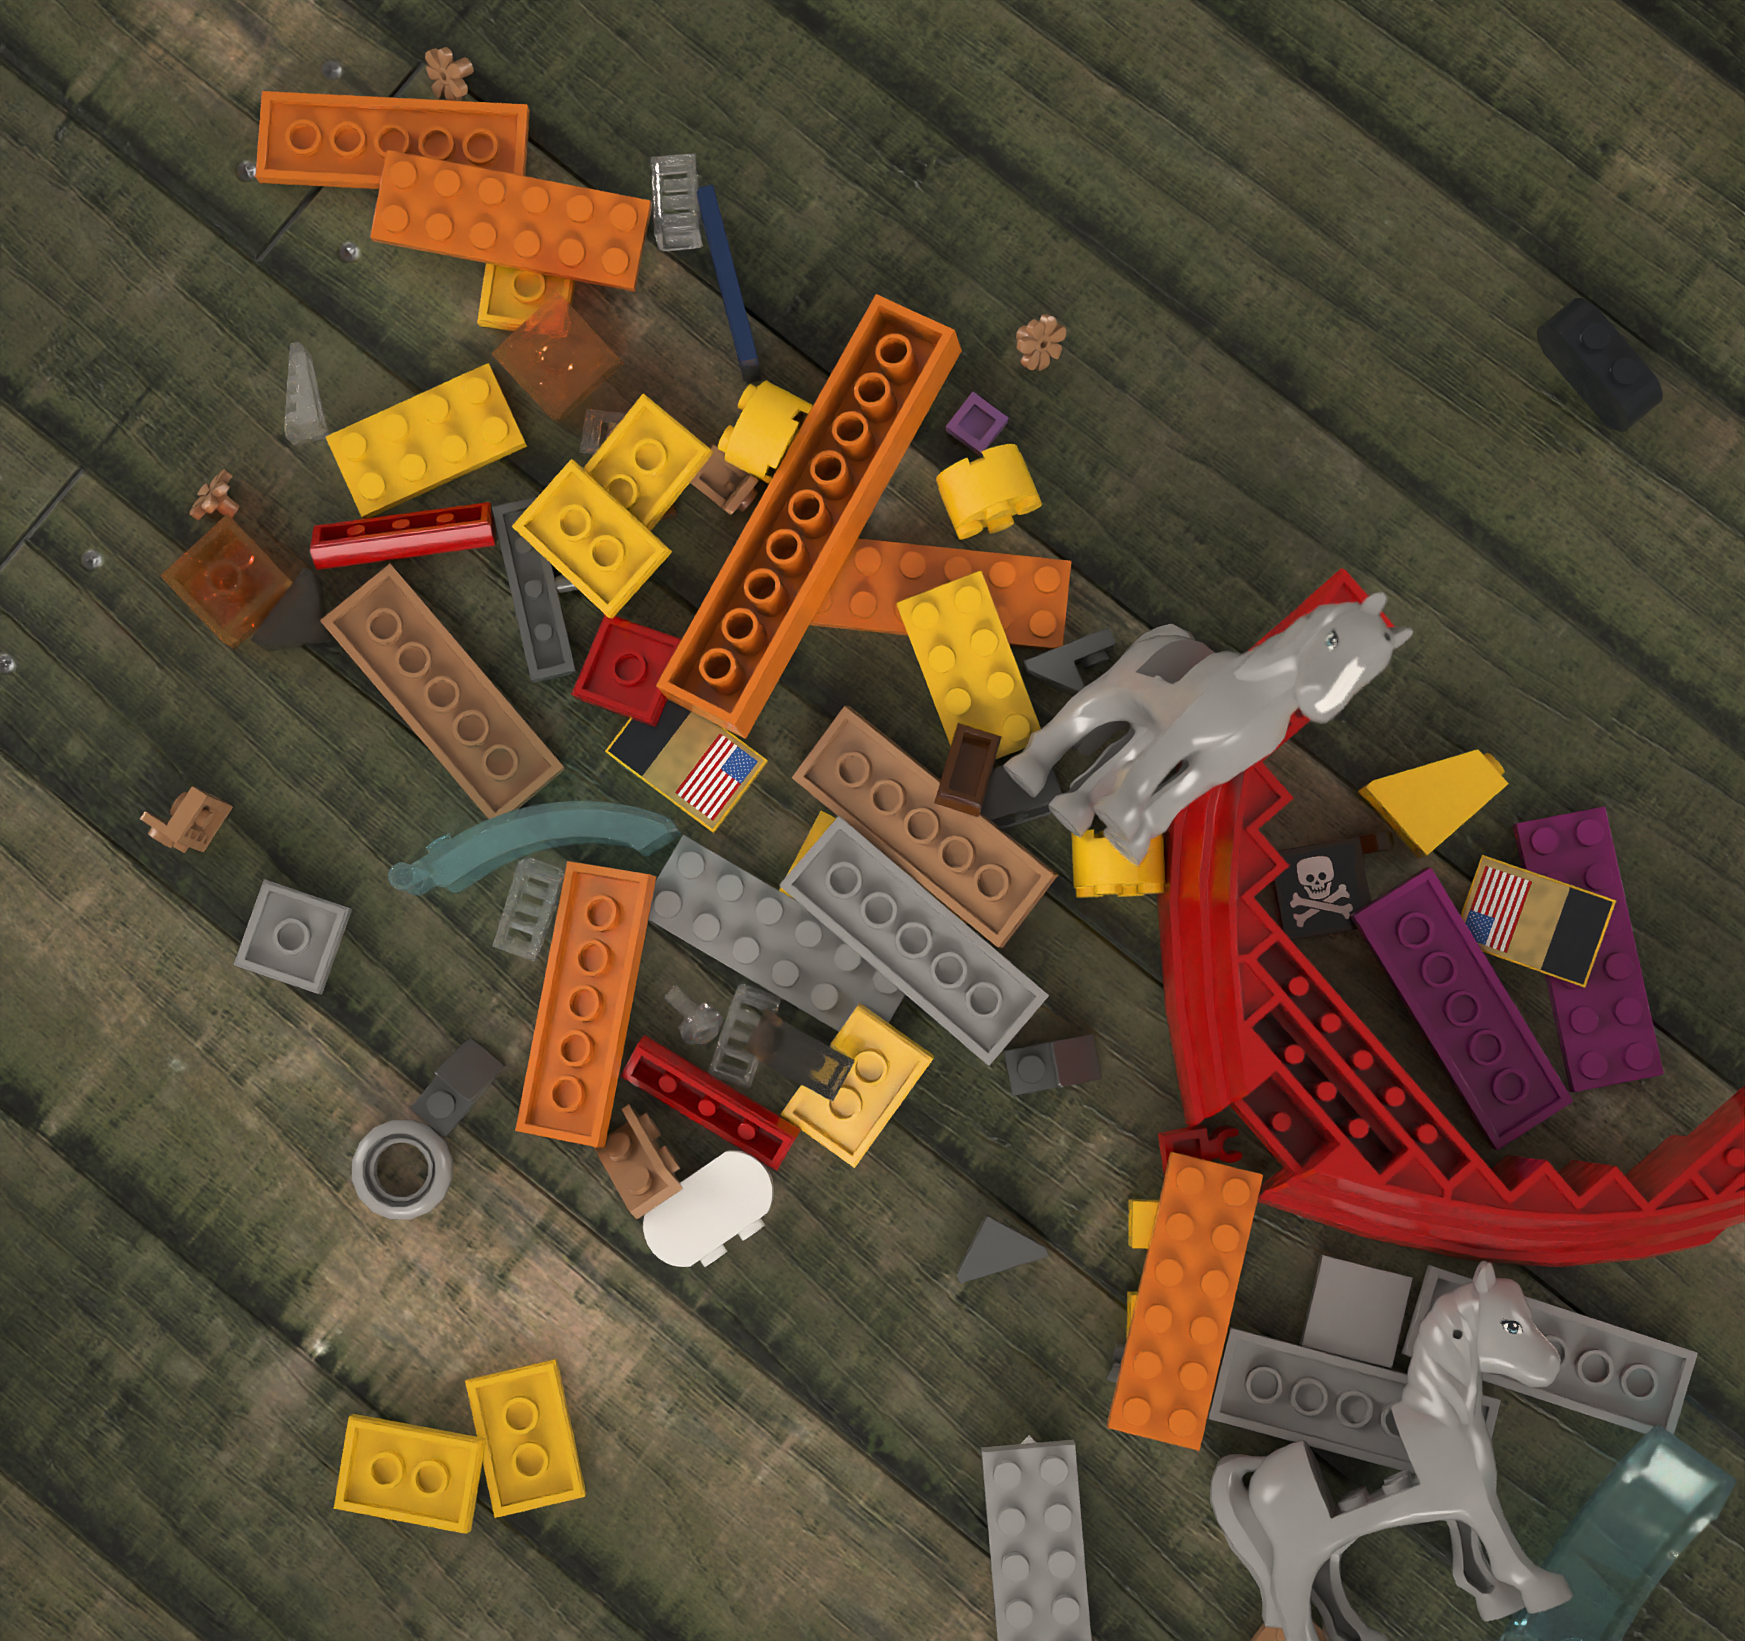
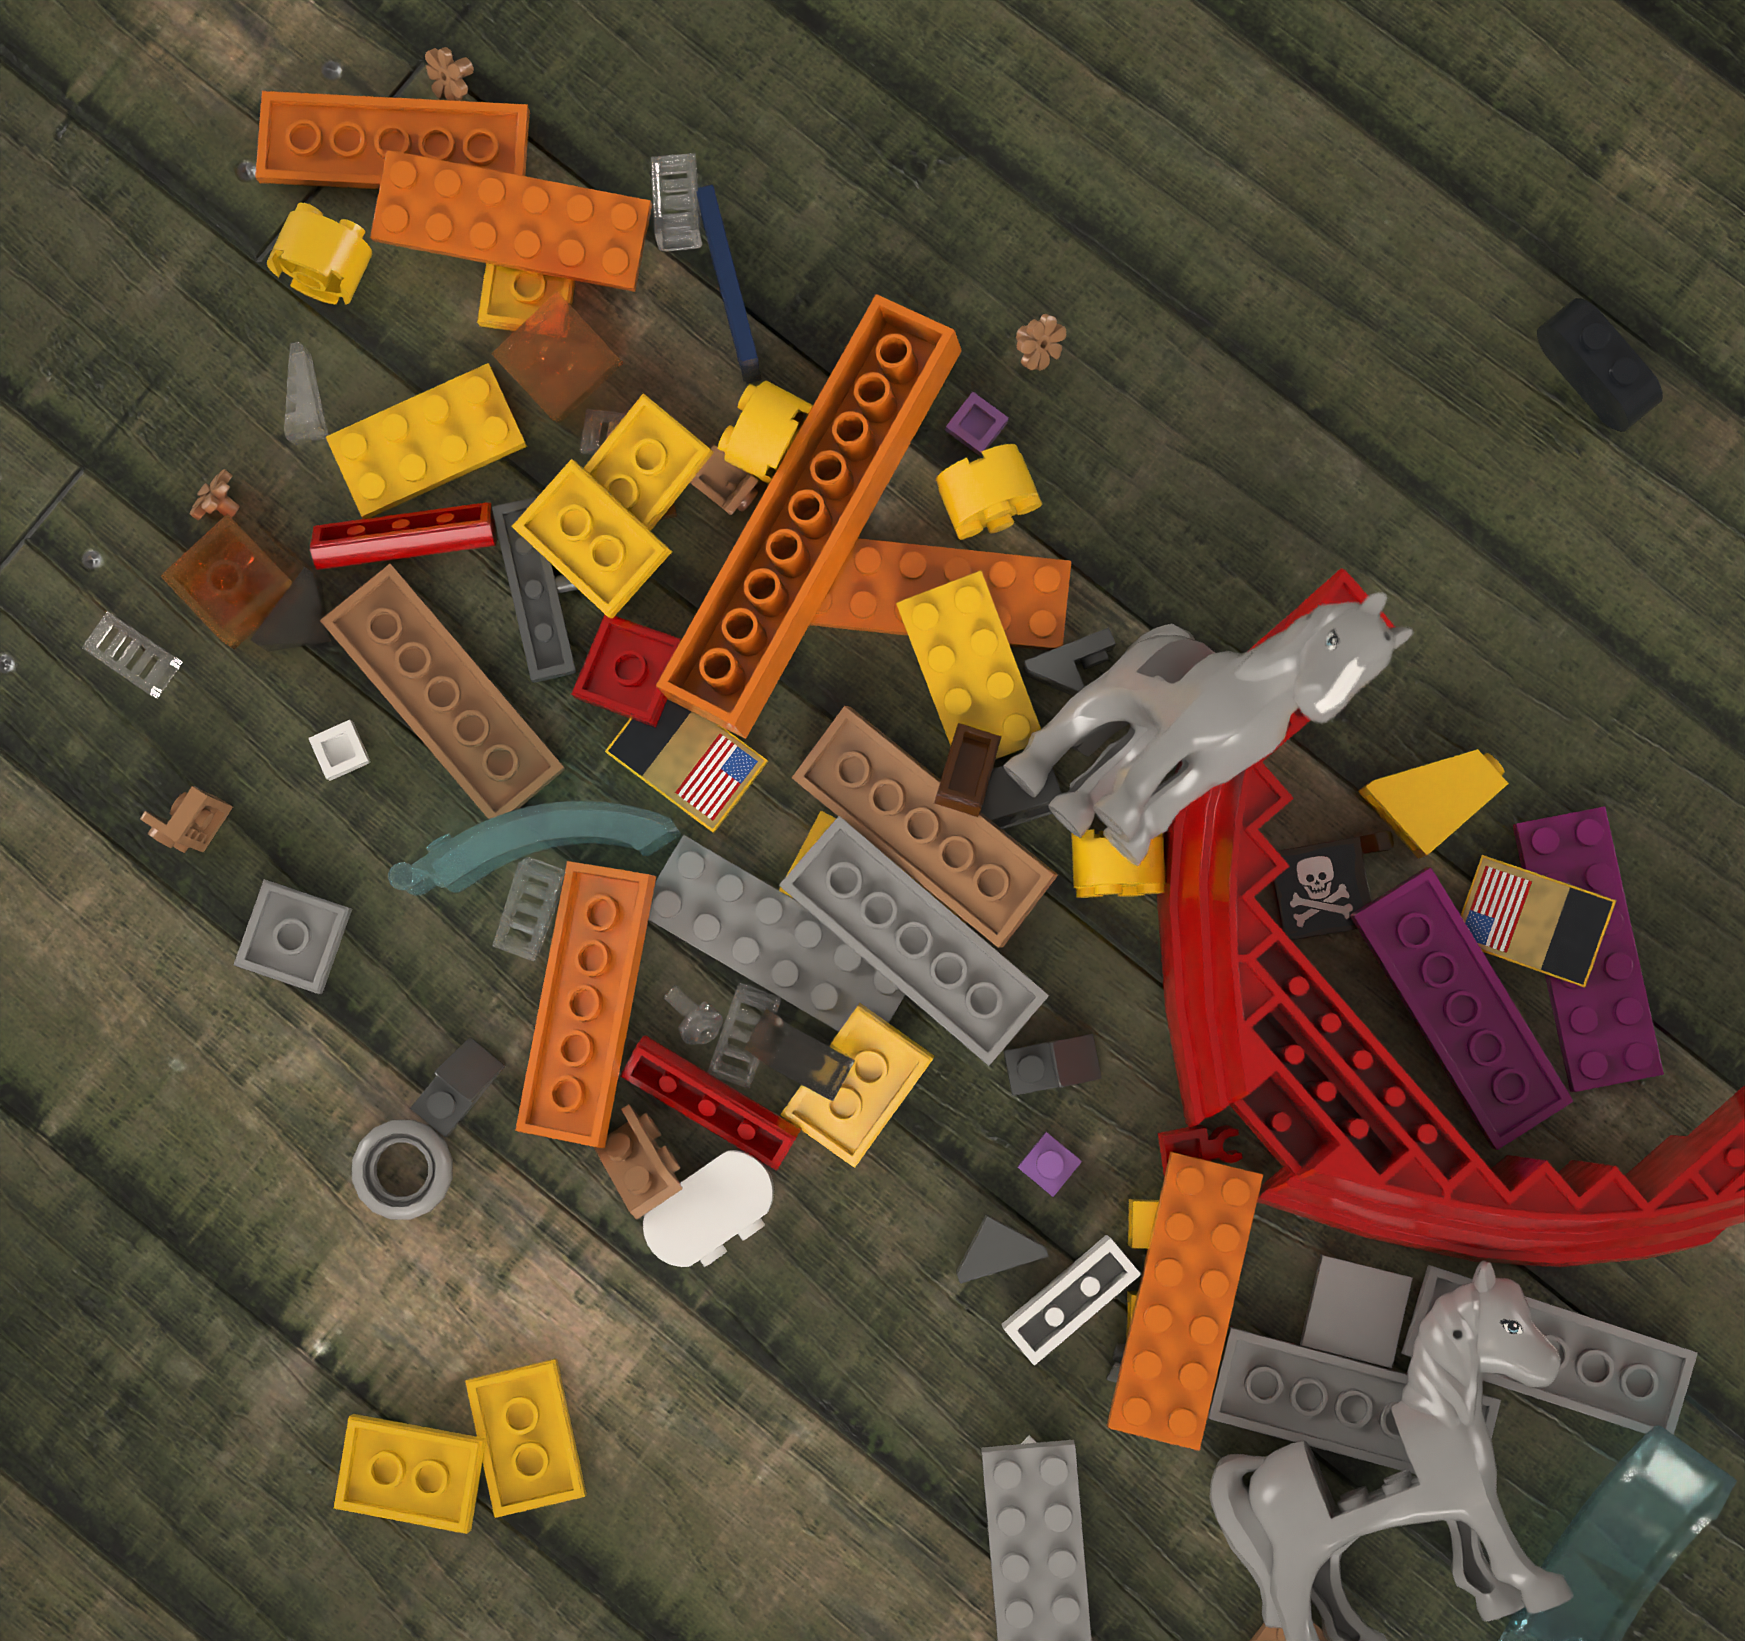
(159, 674): none -> clear slope
(320, 254): none -> yellow brick
(339, 750): none -> white plate
(1049, 1164): none -> medium lavender plate
(1070, 1299): none -> white brick

